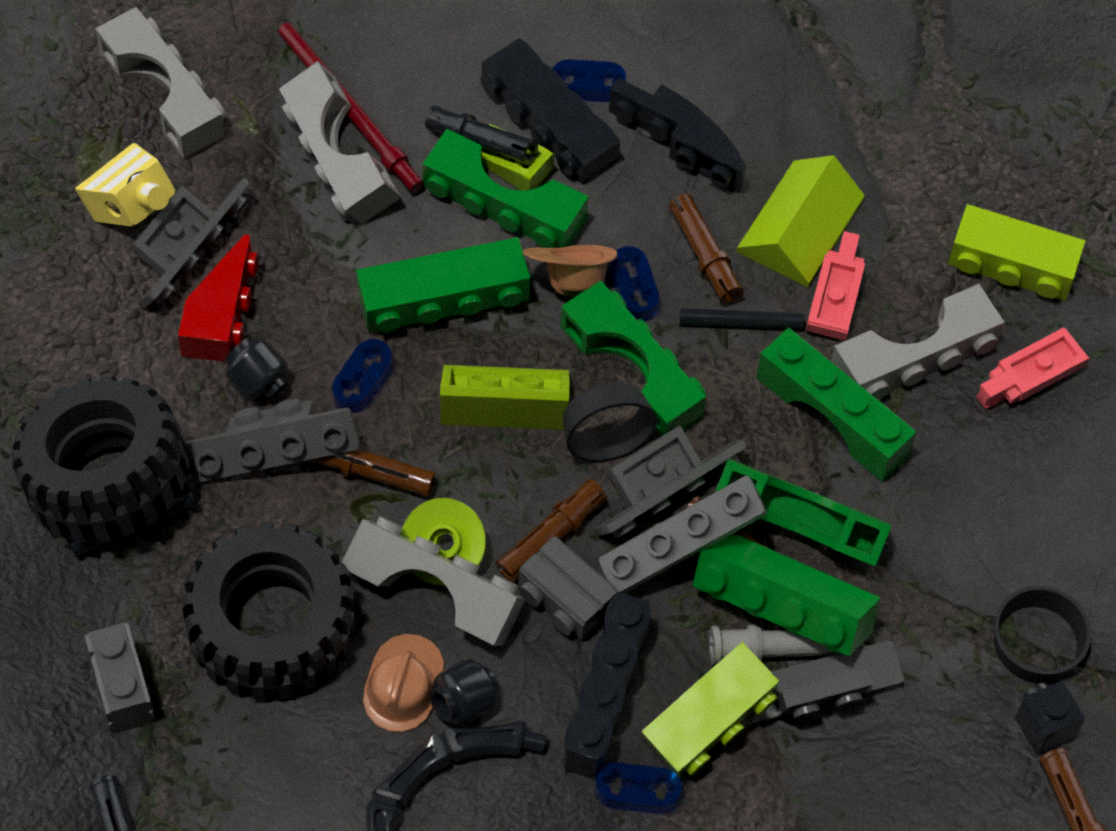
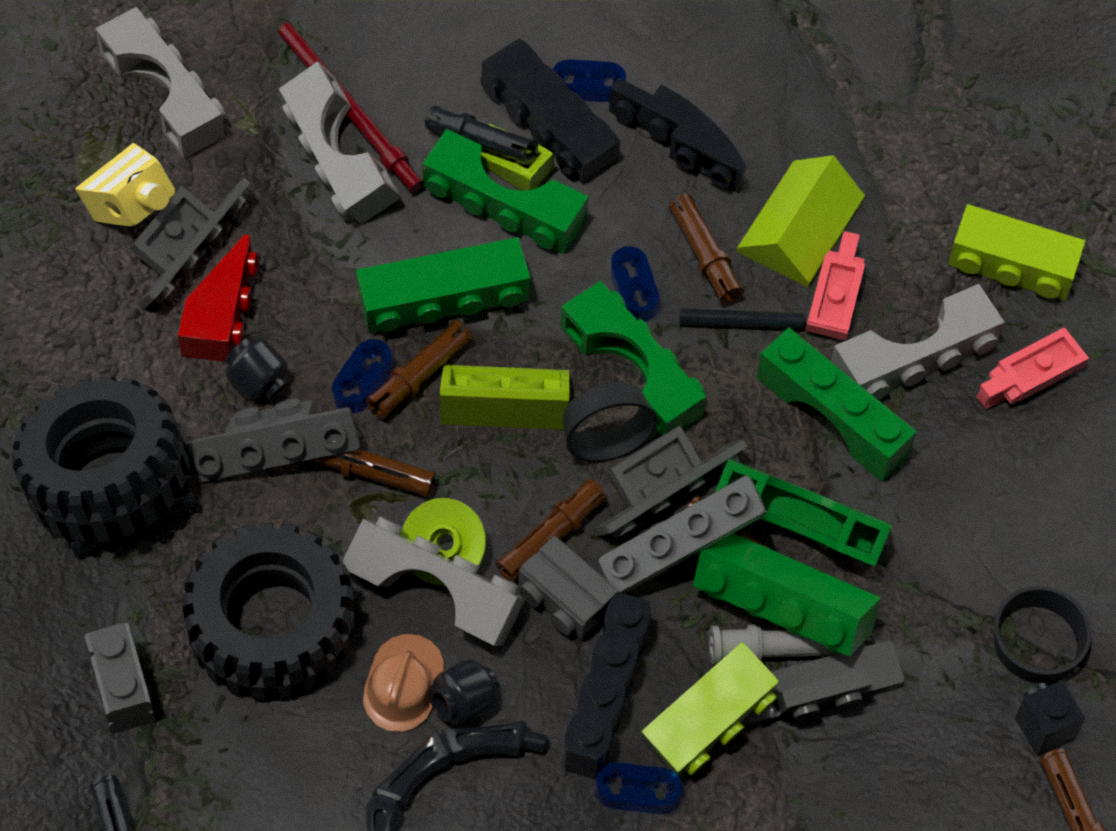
(406, 381): none -> reddish brown pin
(574, 267): nougat piece -> none

